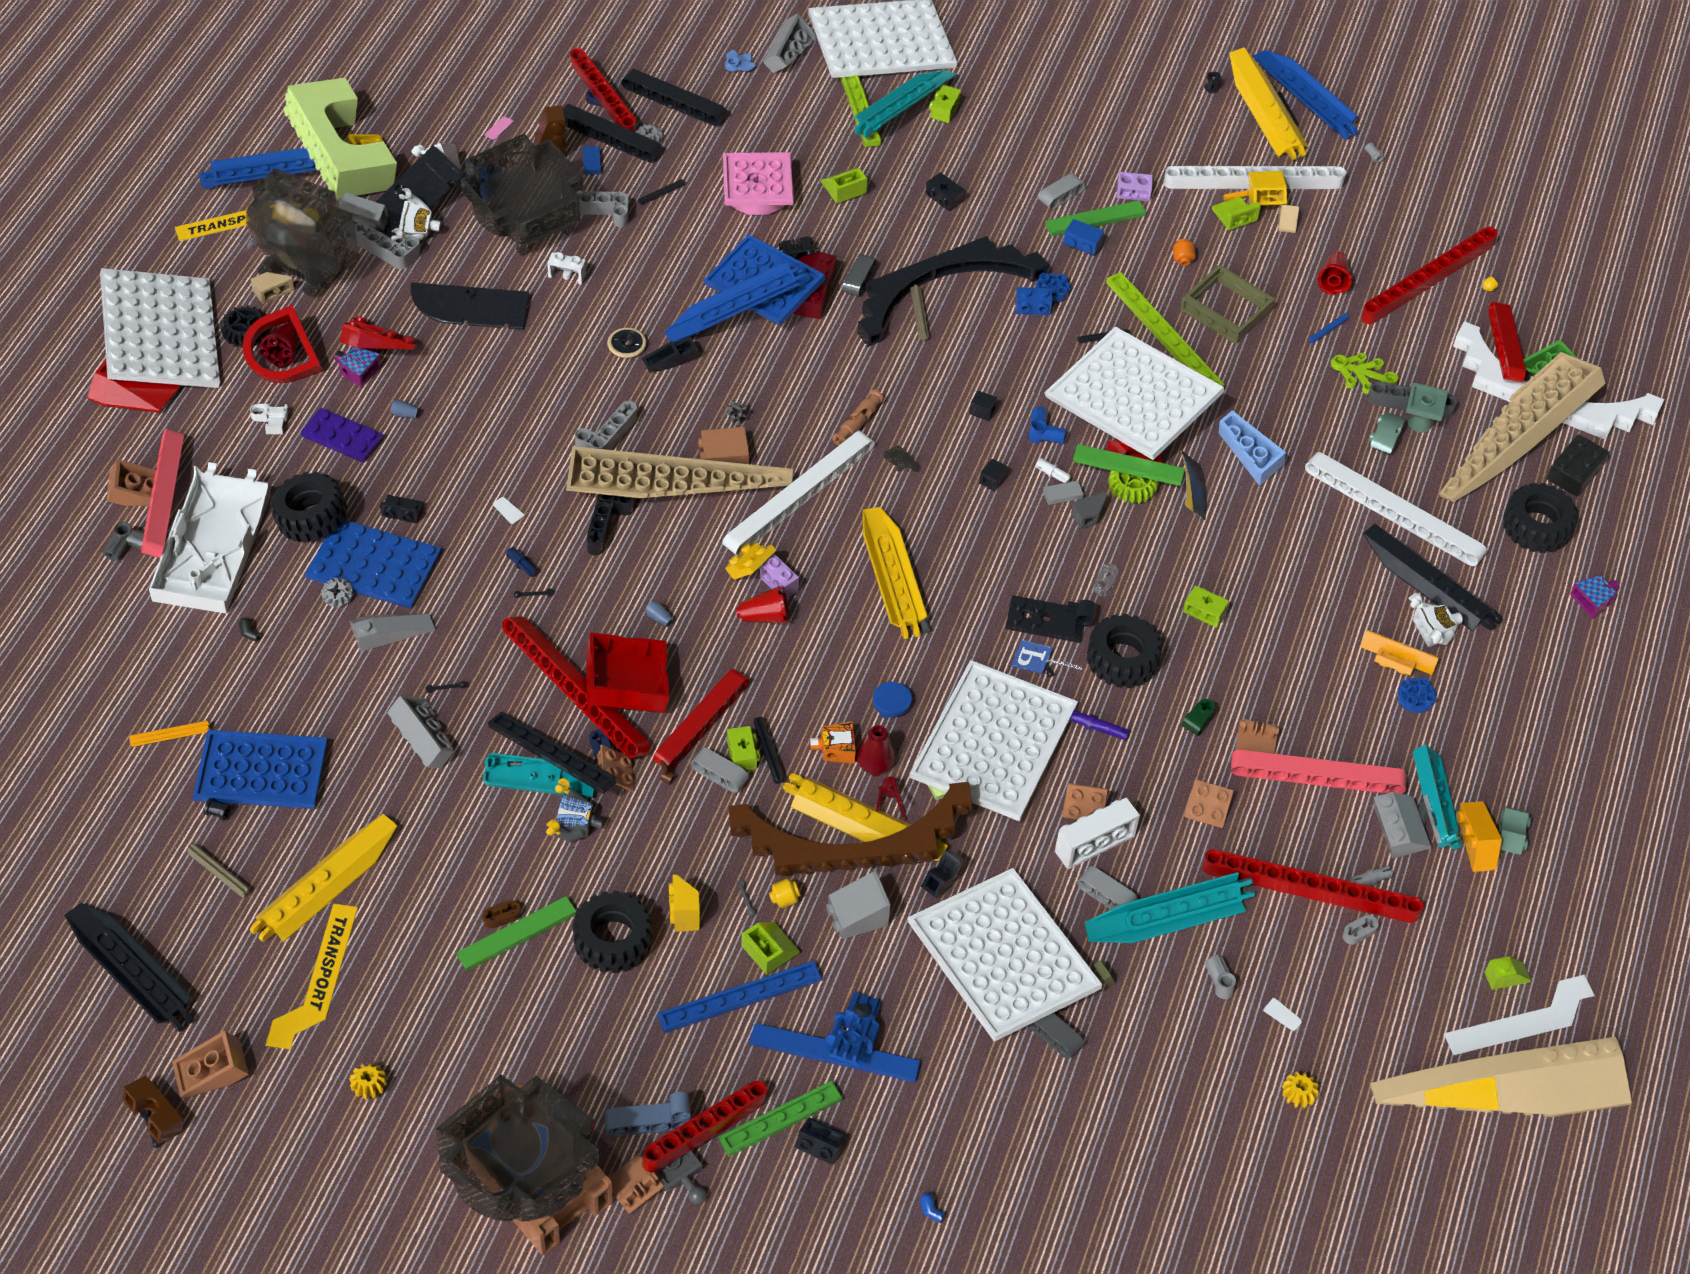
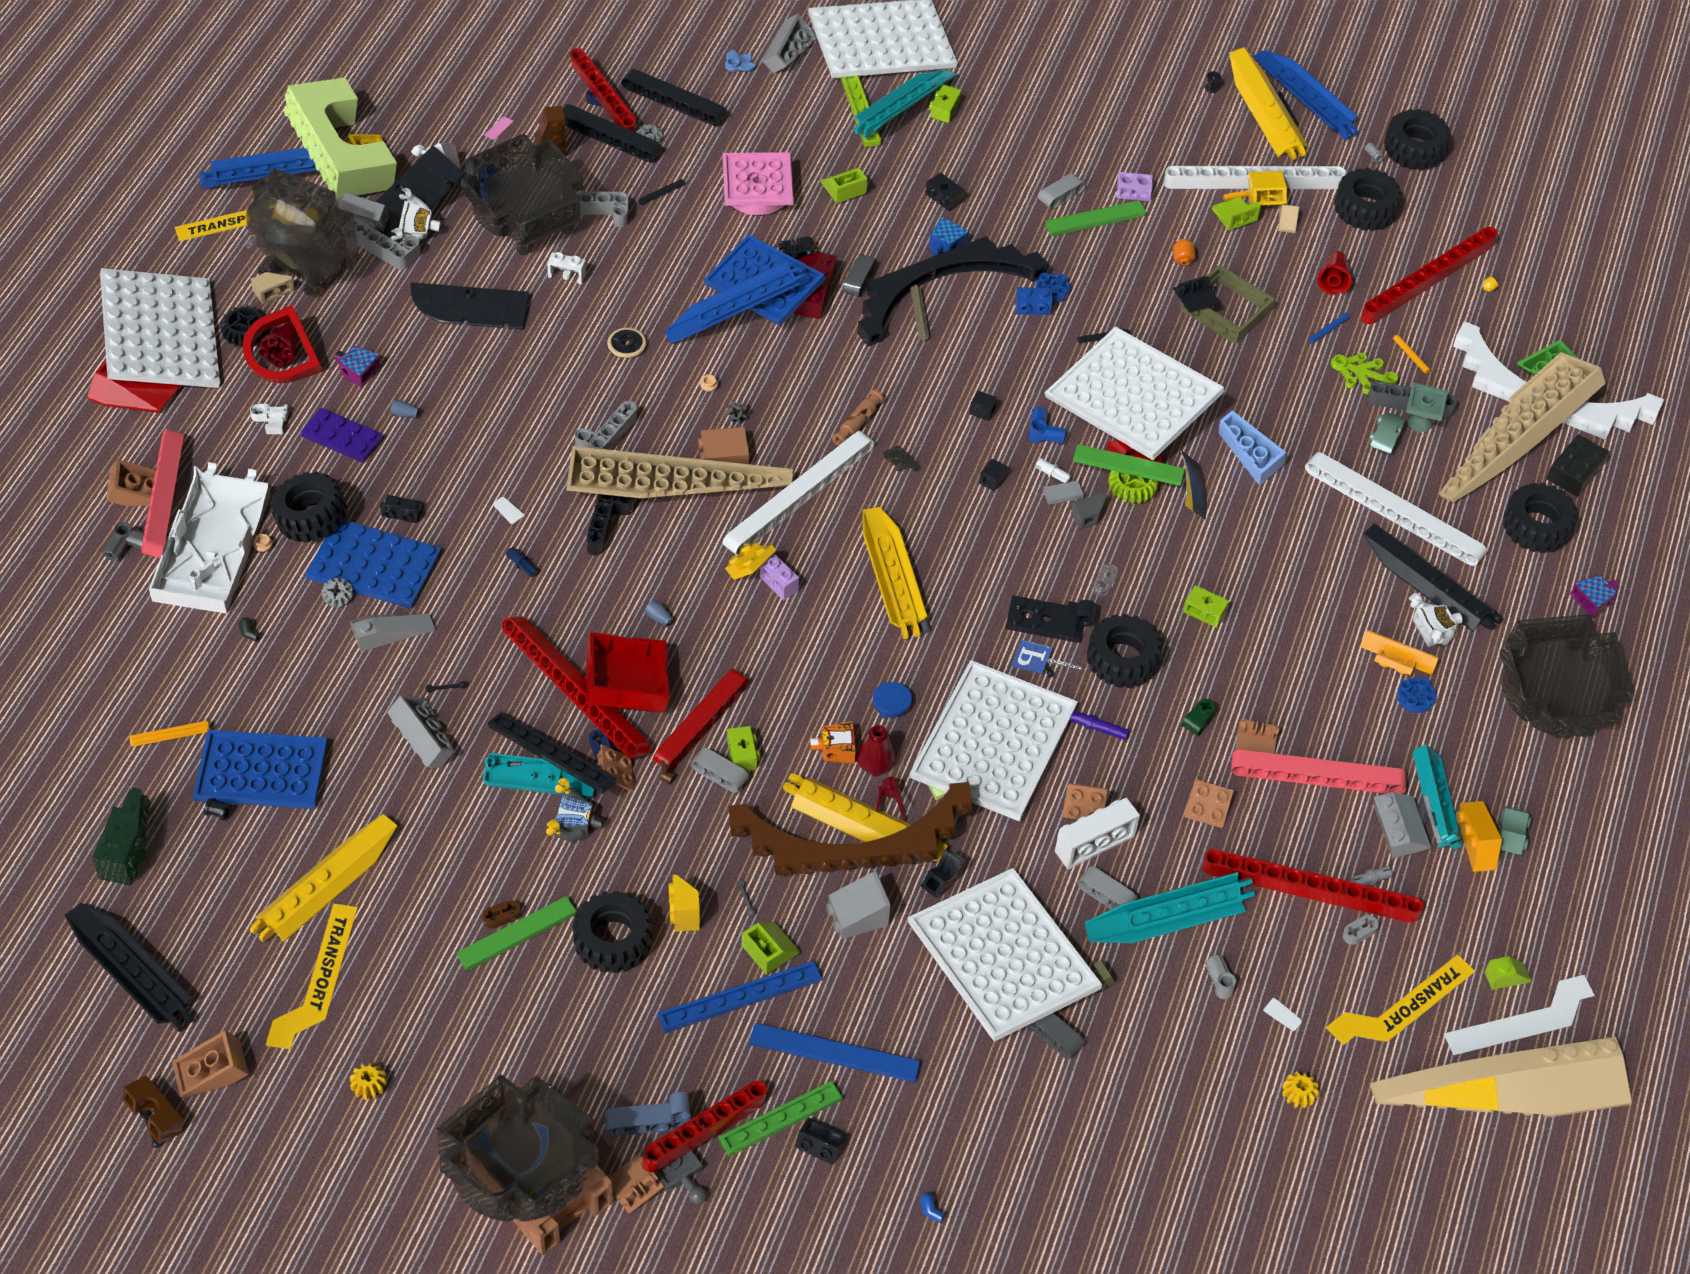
(123, 840): none -> clear green piece
(218, 870): dark tan axle -> none
(262, 542): none -> light nougat plate
(366, 335): red wedge -> none
(549, 592): black hinge -> none
(591, 160): blue tile -> none
(671, 355): black slope -> none
(708, 383): none -> light nougat plate
(765, 607): red cone -> none
(768, 749): black axle -> none
(785, 893): yellow head -> none
(861, 1032): blue piece -> none
(947, 236): none -> torso
(1083, 237): blue brick -> none
(1159, 326): lime plate -> none
(1196, 294): none -> black hinge
(1364, 213): none -> black tyre
(1406, 1009): none -> yellow sticker
(1416, 153): none -> black tyre
(1417, 360): none -> light orange bar
(1506, 342): red beam -> none
(1564, 675): none -> clear smoke windscreen

